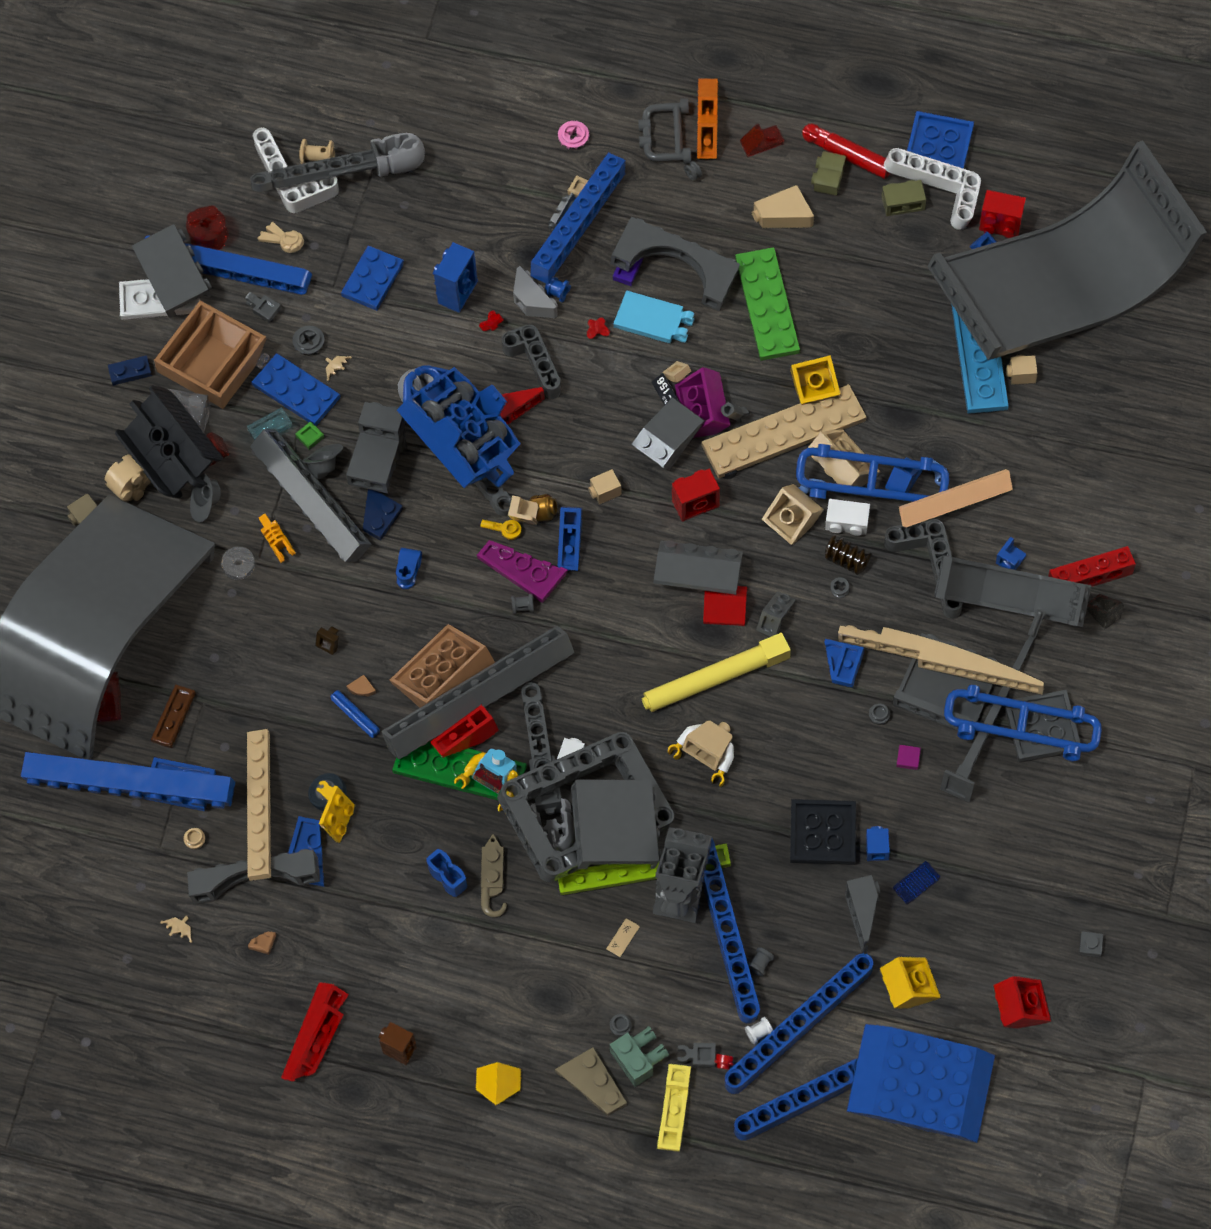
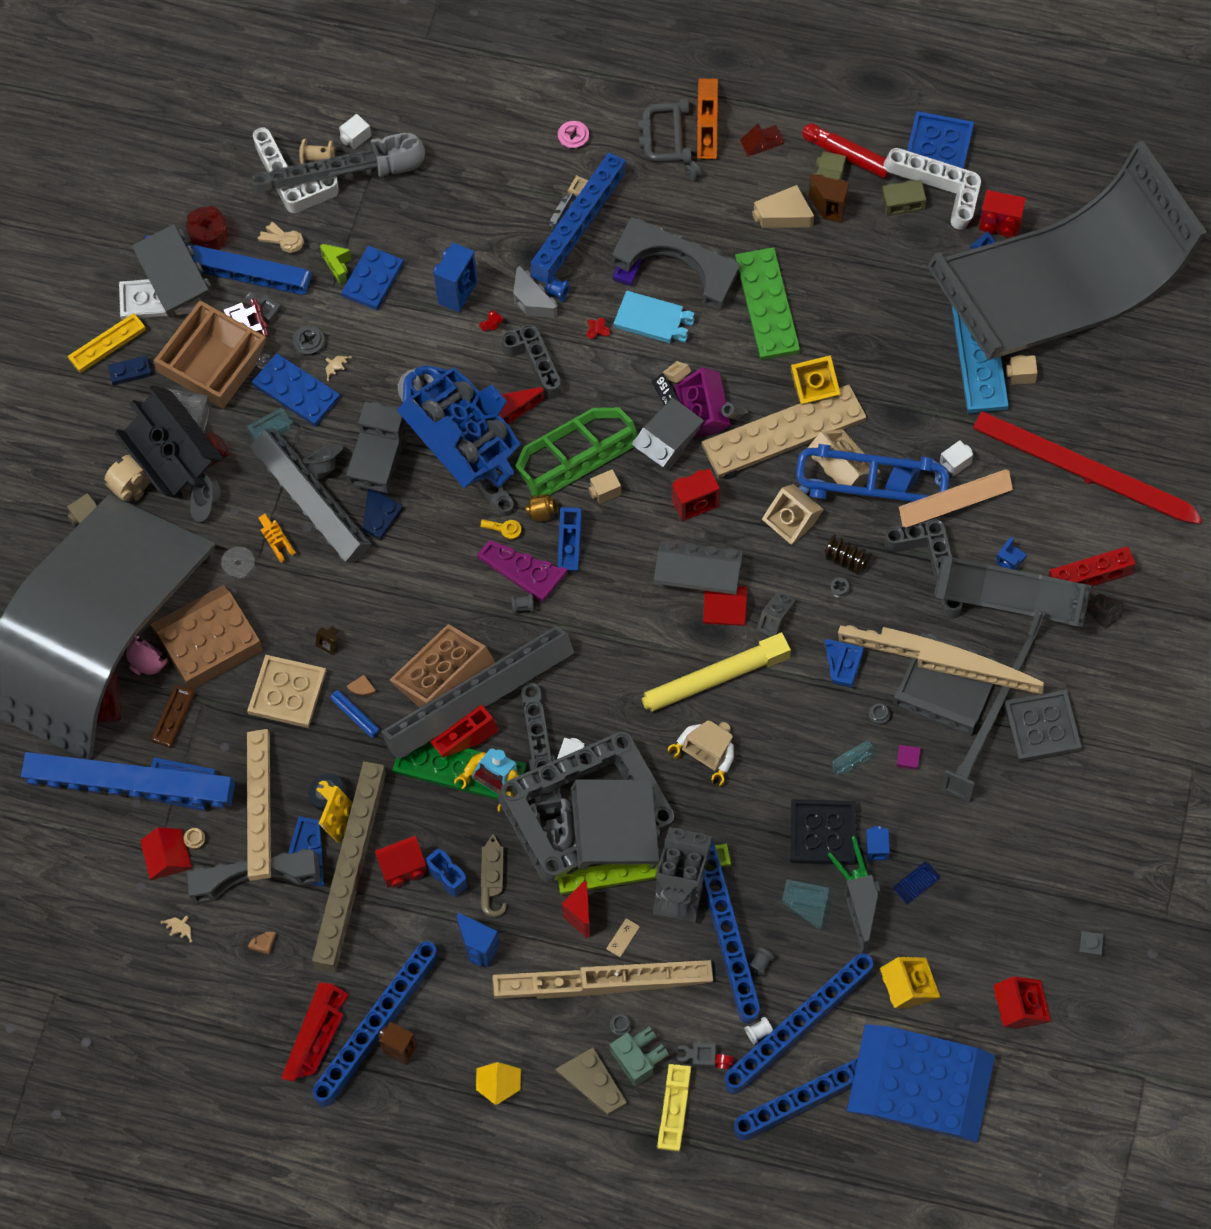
(106, 343): none -> yellow plate
(144, 657): none -> bright pink cylinder
(165, 852): none -> red slope
(207, 637): none -> medium nougat slope
(242, 315): none -> plate
(287, 691): none -> tan plate
(309, 435): bright green tile -> none
(336, 259): none -> lime slope
(349, 867): none -> dark tan brick
(354, 132): none -> white brick
(377, 1012): none -> blue beam
(401, 862): none -> red slope
(408, 565): blue piece -> none
(479, 940): none -> blue slope
(523, 510): tan panel -> none
(576, 909): none -> red slope
(583, 462): none -> bright green plate
(602, 980): none -> tan slope
(806, 900): none -> clear light blue wing
(829, 196): none -> reddish brown slope
(847, 517): white brick -> none
(858, 754): none -> clear light blue plate
(858, 873): none -> green plant
(956, 458): none -> white brick
(967, 728): blue bar -> none
(1086, 468): none -> red piece

